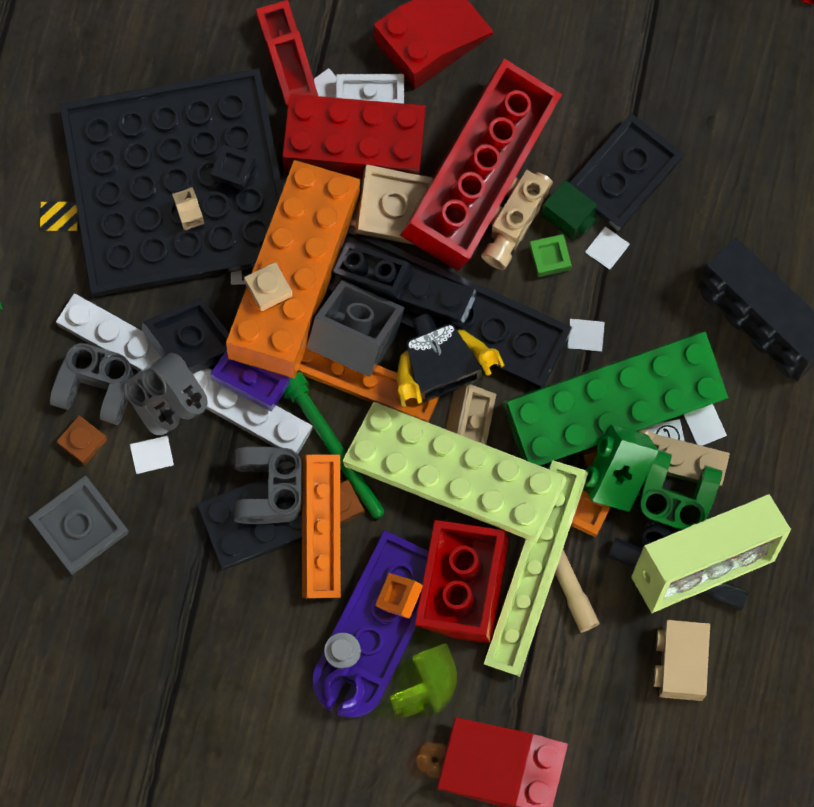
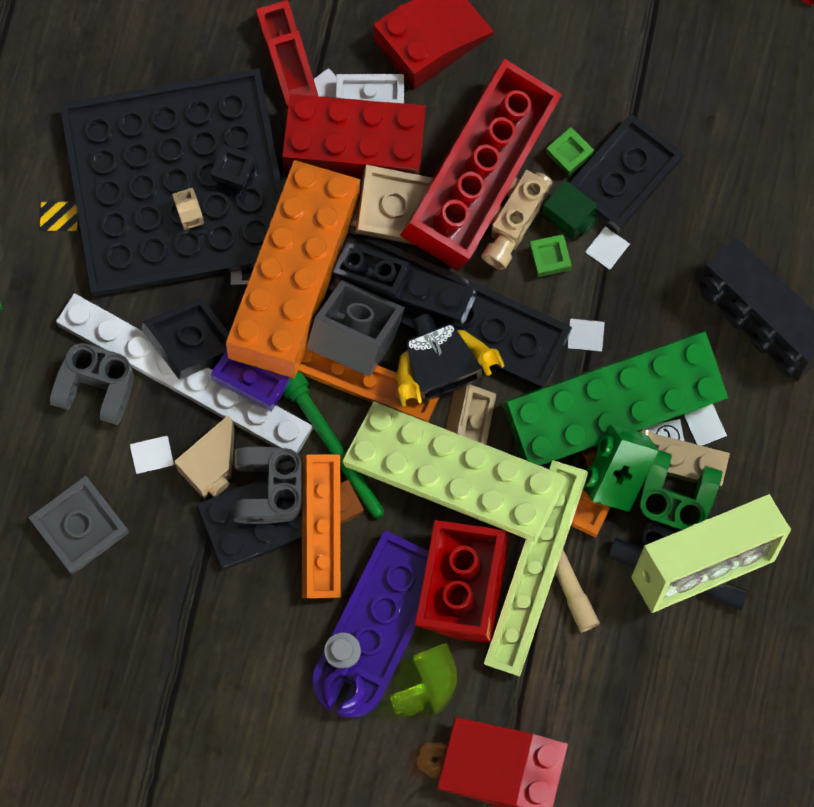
(81, 440): dark orange plate -> none
(162, 387): dark grey piece -> none
(209, 461): none -> tan slope
(268, 286): tan plate -> none
(399, 595): orange plate -> none
(570, 151): none -> bright green plate
(683, 660): tan brick -> none

